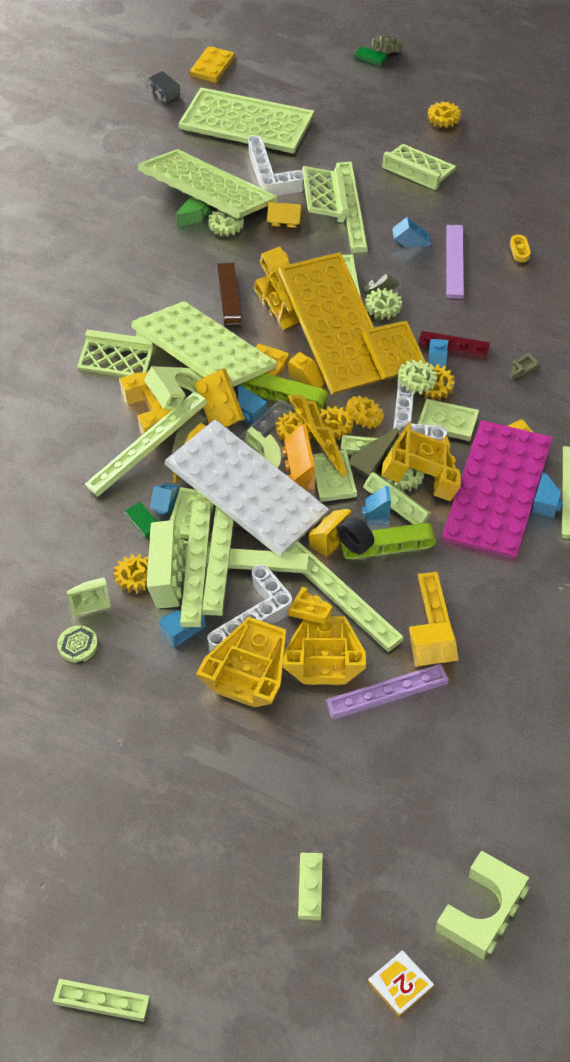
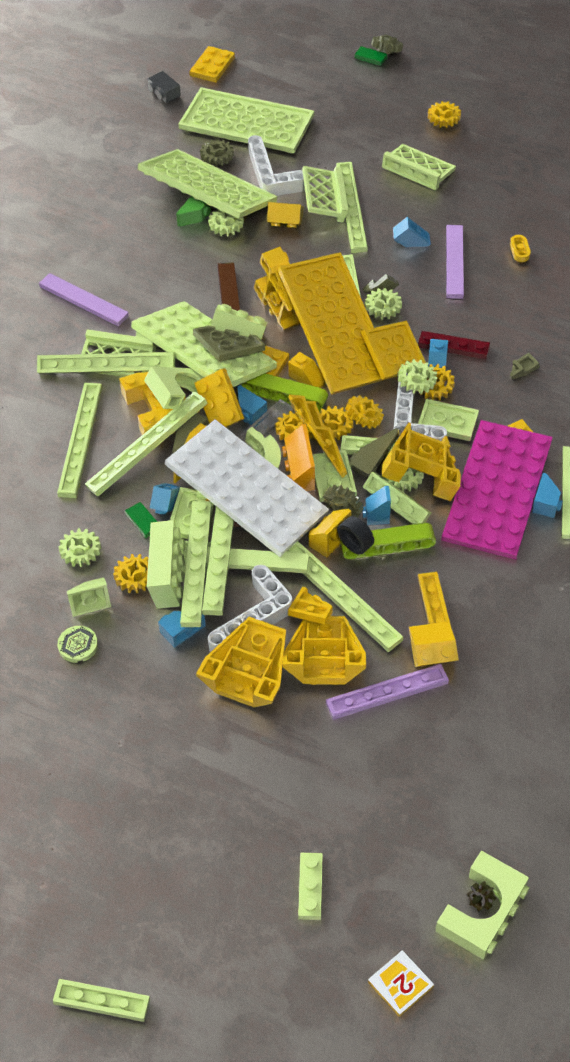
(79, 547): none -> yellowish green gear
(80, 440): none -> yellowish green tile
(84, 299): none -> lavender tile
(103, 362): none -> yellowish green plate
(217, 152): none -> olive gear
(228, 343): none -> olive plate
(238, 321): none -> yellowish green slope
(340, 499): none -> olive gear
(486, 899): none -> dark brown gear

